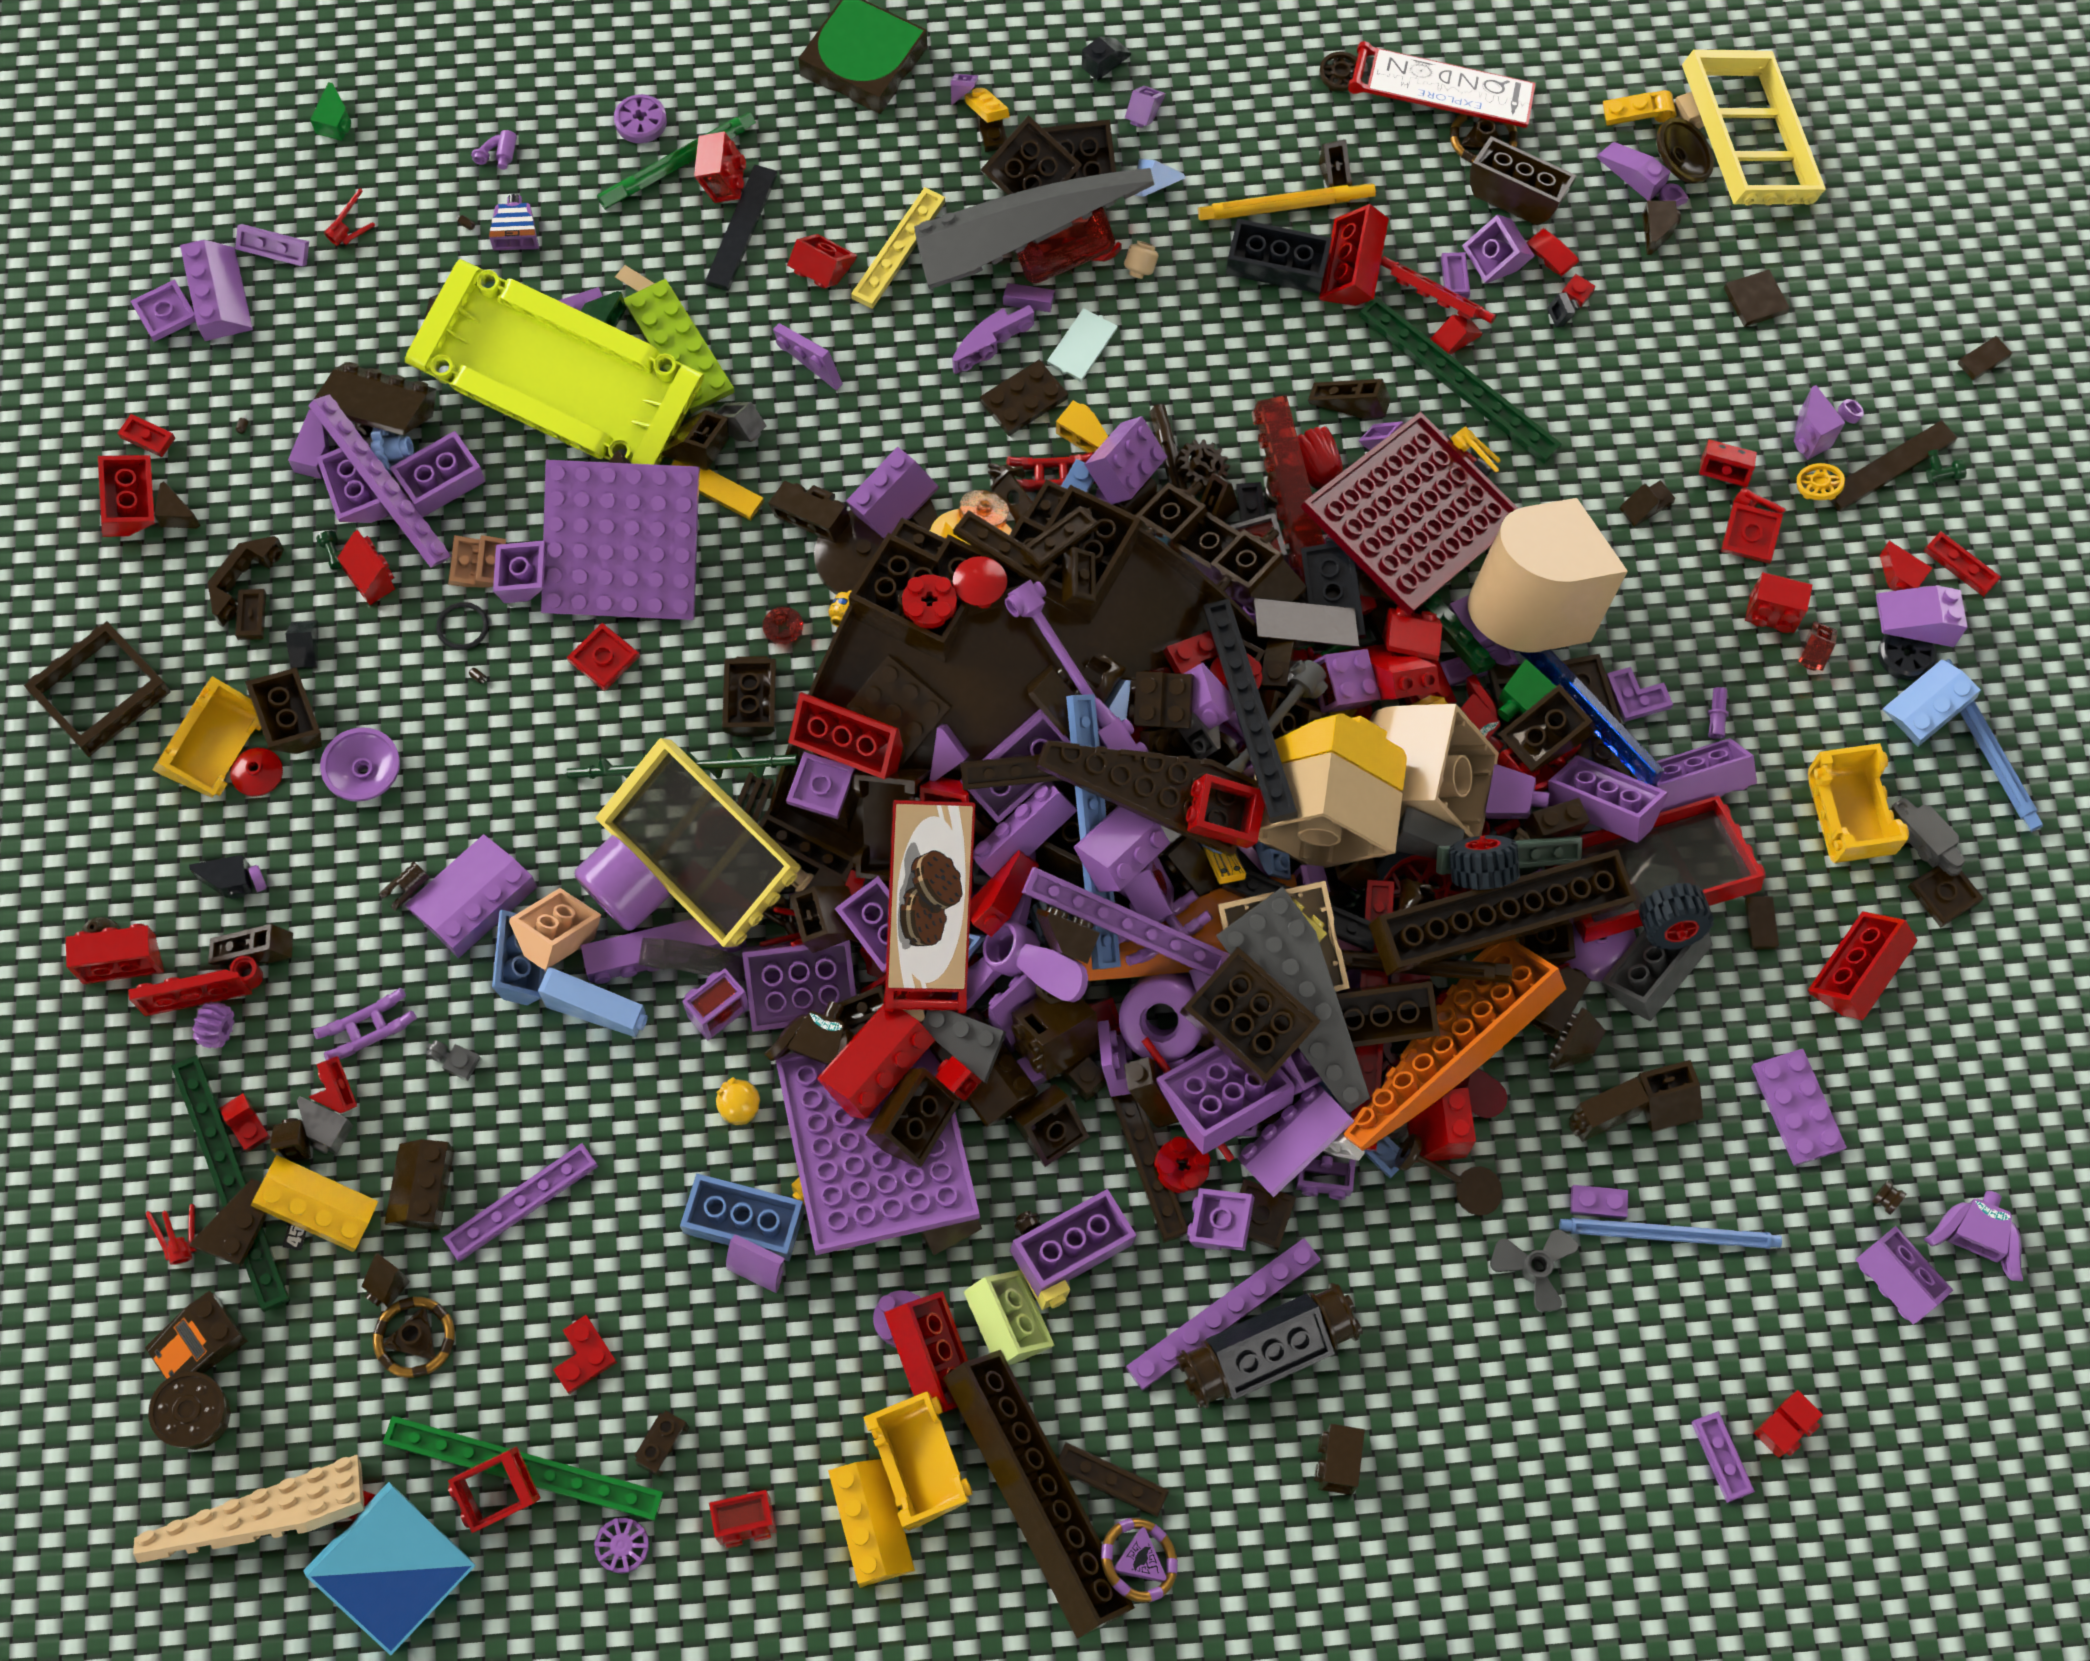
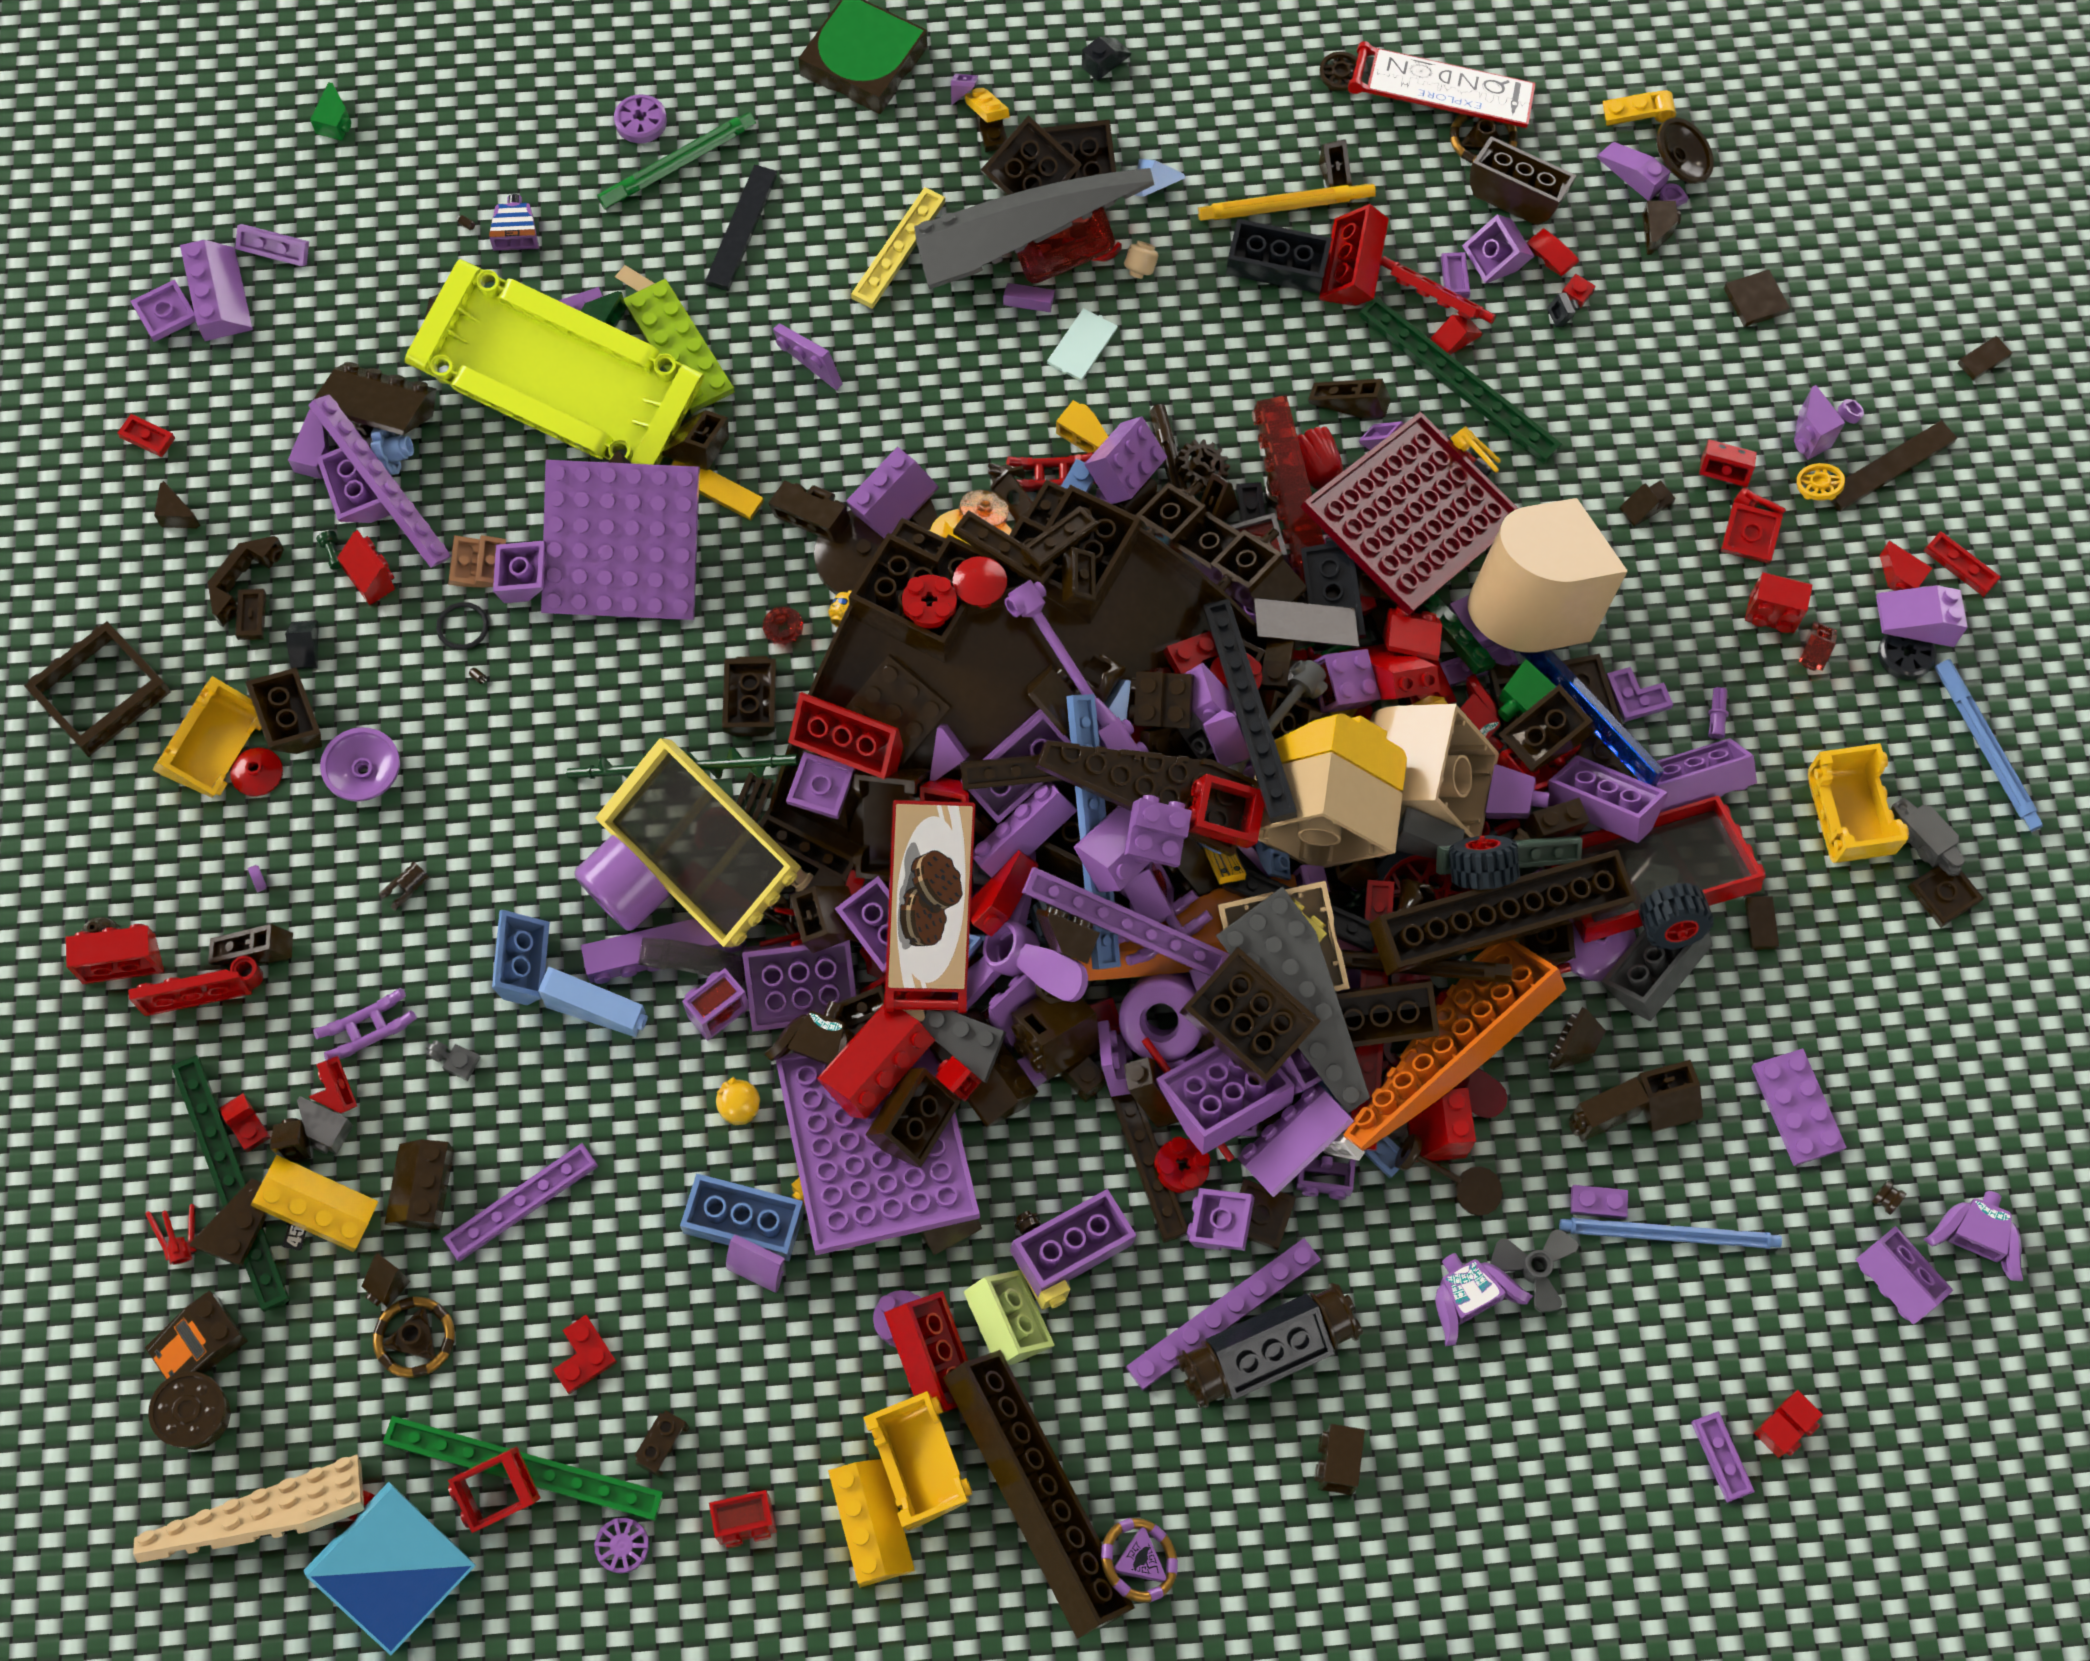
(125, 494): red slope -> none
(213, 1025): medium lavender gear -> none
(225, 875): black slope -> none
(241, 425): dark brown piece -> none
(338, 230): red plant -> none
(438, 474): medium lavender brick -> none
(469, 894): medium lavender slope -> none
(505, 150): medium lavender plant -> none
(554, 928): light nougat slope -> none
(603, 657): red plate -> none
(719, 167): red piece -> none
(743, 420): flat silver slope -> none
(820, 260): red slope -> none
(983, 339): medium lavender slope -> none
(1024, 397): dark brown plate -> none
(1050, 1124): dark brown slope -> none
(1112, 1480): dark brown tile -> none
(1144, 106): medium lavender slope -> none
(1157, 830): none -> medium lavender plate
(1226, 738): none -> medium lavender slope
(1470, 1291): none -> medium lavender torso
(1555, 1015): dark brown slope -> none
(1687, 109): tan brick -> none
(1761, 64): light yellow window -> none
(1863, 964): red slope -> none
(1932, 701): light blue slope -> none
(1957, 468): dark green piece -> none

